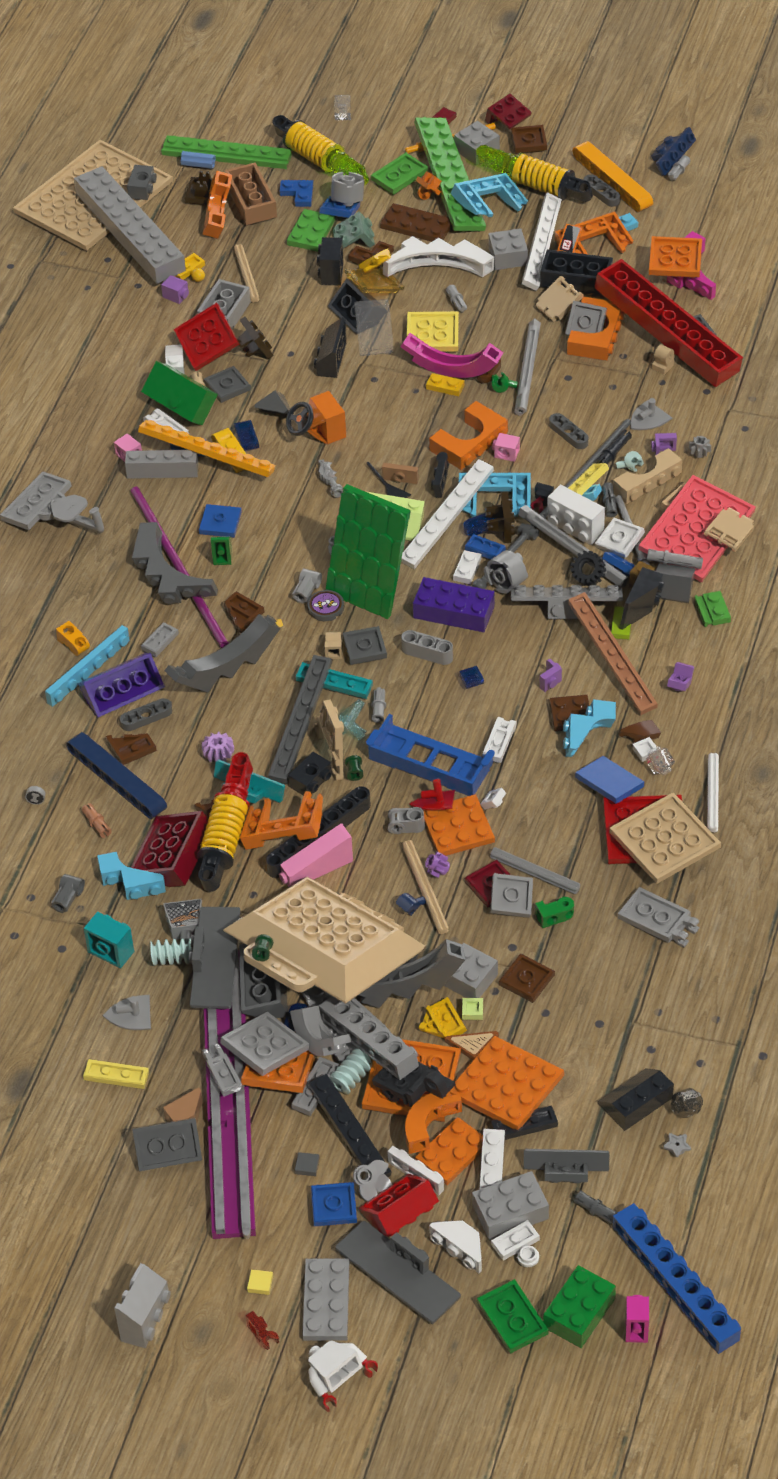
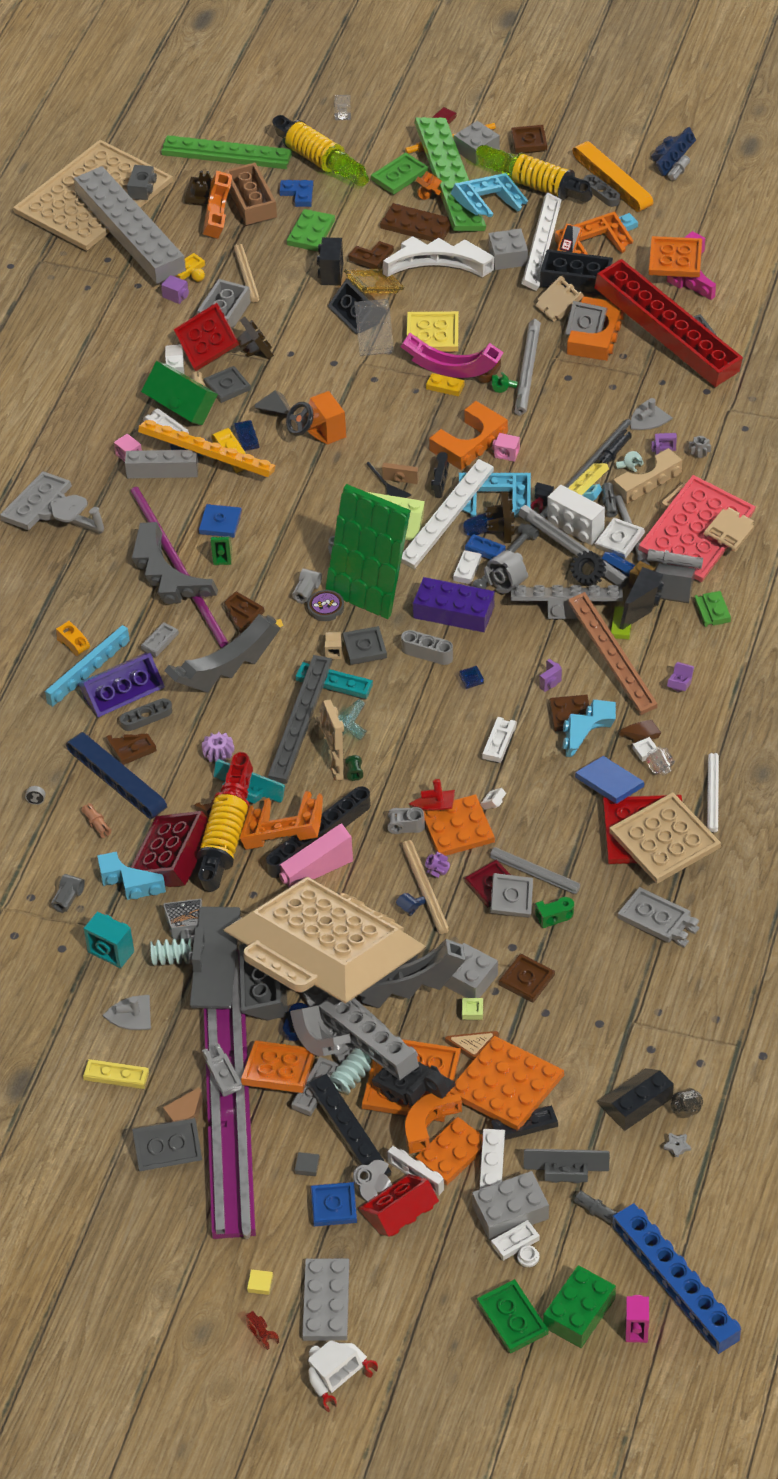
(141, 1307): light grey wedge -> none
(198, 160): medium blue axle -> none
(261, 942): dark green bush -> none
(264, 1043): light grey plate -> none
(310, 774): black brick -> none
(328, 476): light grey piece -> none
(331, 350): black slope -> none
(338, 208): blue plate -> none
(347, 188): light grey brick -> none
(353, 229): sand green bracket -> none
(375, 261): yellow slope -> none
(378, 705): light grey axle -> none
(393, 744): blue piece -> none
(399, 1269): dark grey bracket -> none
(442, 1020): yellow slope -> none
(456, 298): light grey axle -> none
(459, 1241): white slope -> none
(507, 111): dark red bracket -> none
(560, 423): dark grey beam -> none
(663, 359): tan leg -> none

